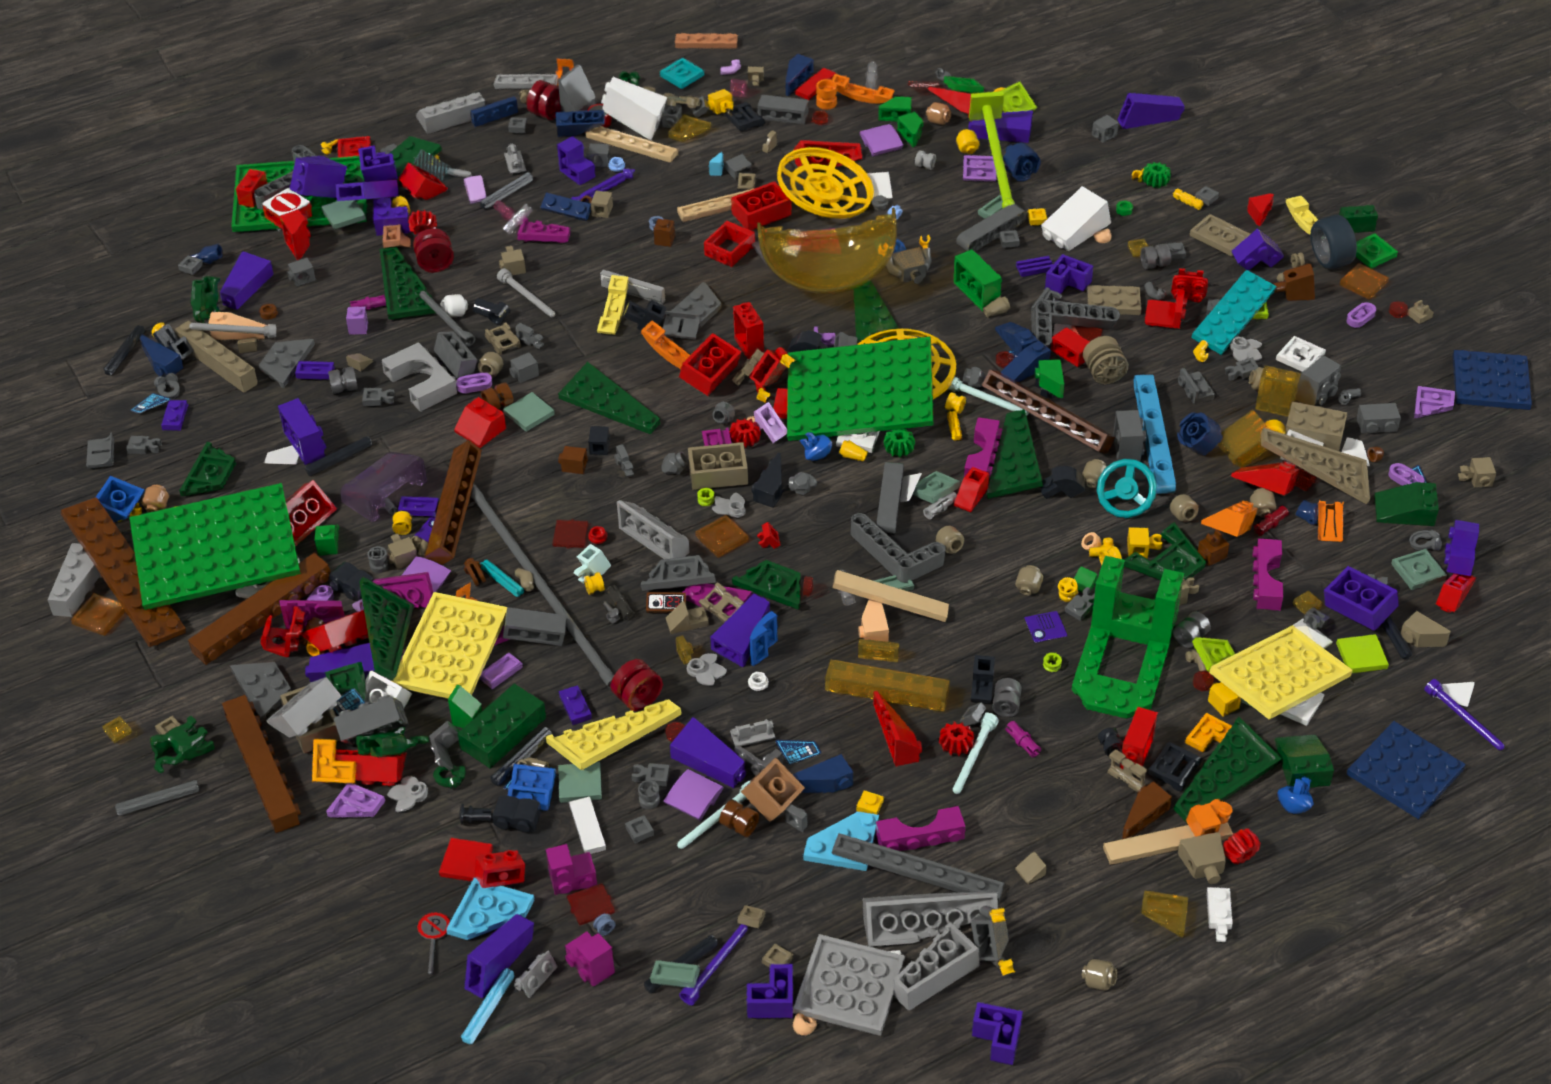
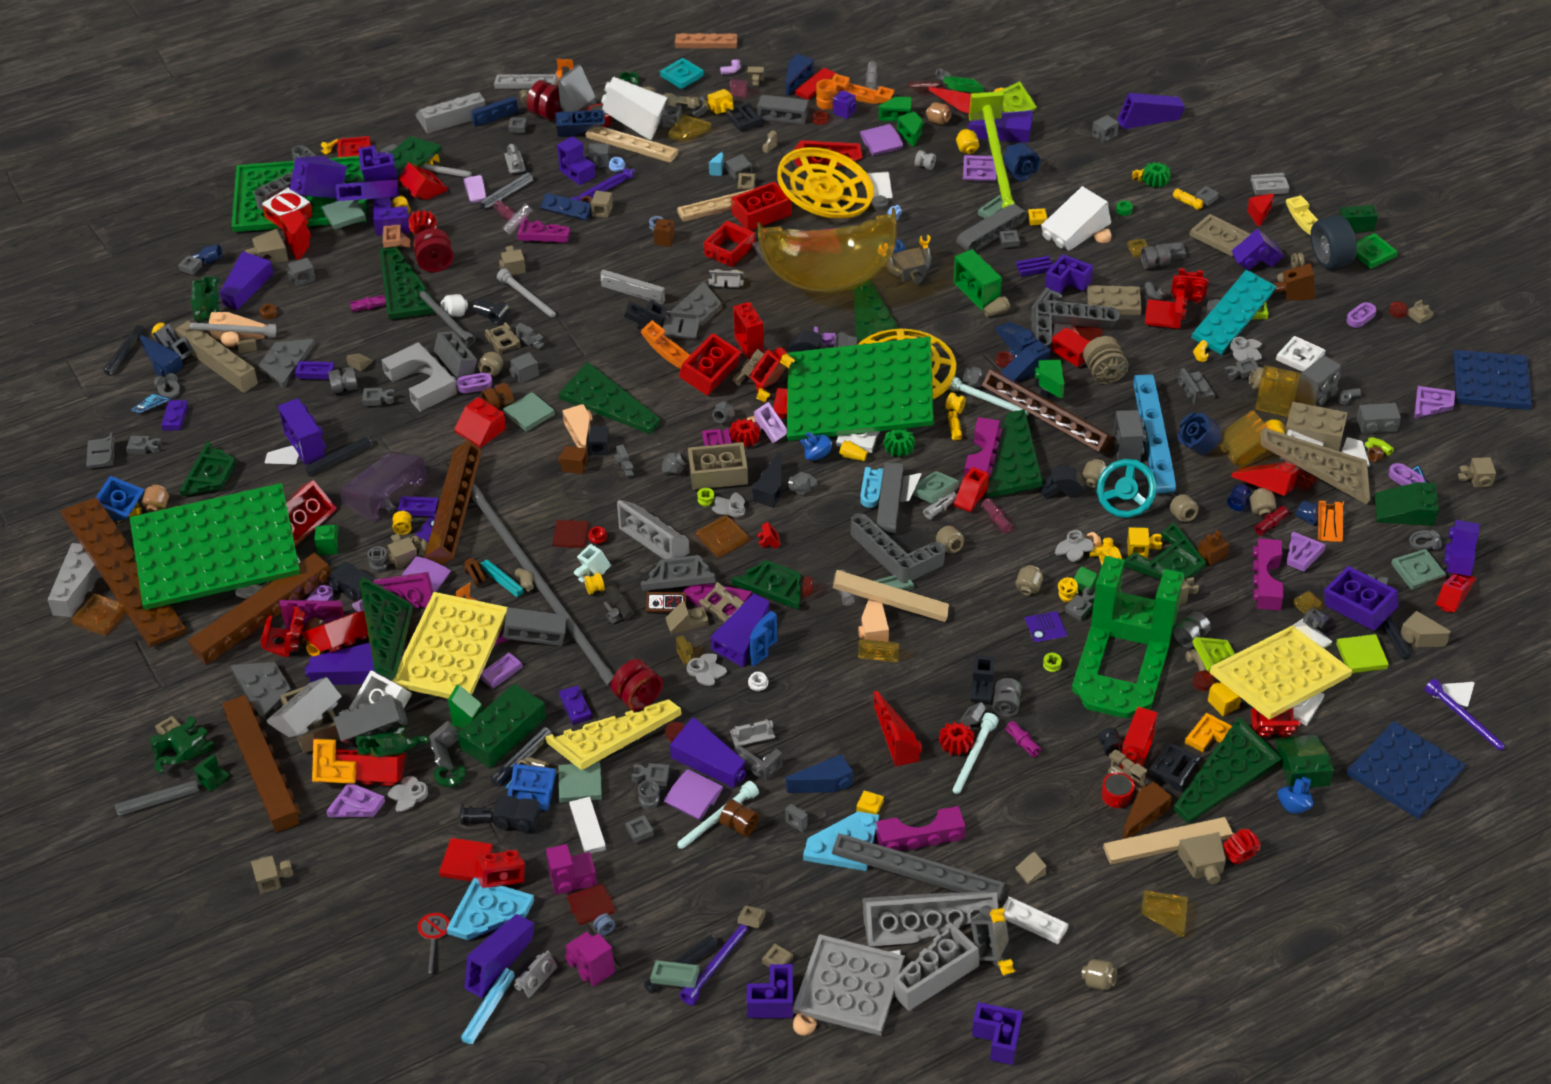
(117, 729): clear yellow plate -> none
(210, 773): none -> dark green panel
(229, 339): none -> light nougat piece
(245, 190): red brick -> none
(268, 874): none -> dark tan brick
(269, 247): none -> dark tan torso
(347, 678): dark green slope -> none
(349, 700): sticker -> none
(357, 320): medium lavender brick -> none
(431, 164): tile -> none
(578, 424): none -> light nougat slope
(614, 306): light yellow slope -> none
(719, 277): none -> light grey hinge
(772, 789): medium nougat slope -> none
(797, 750): dark blue sticker -> none
(844, 104): none -> dark purple brick
(871, 487): none -> medium azure plate
(891, 684): clear yellow brick -> none
(996, 515): none -> clear pink pin
(1034, 920): none -> white tile
(1074, 546): none -> light grey plate
(1117, 790): none -> piece
(1208, 817): orange brick -> none
(1219, 911): white plate -> none
(1234, 519): orange slope -> none
(1238, 497): none -> clear blue wheel
(1269, 183): none -> light grey plate
(1281, 724): none -> red bracket
(1303, 551): none -> medium lavender wing
(1364, 281): clear orange tile -> none
(1372, 442): none -> lime arm

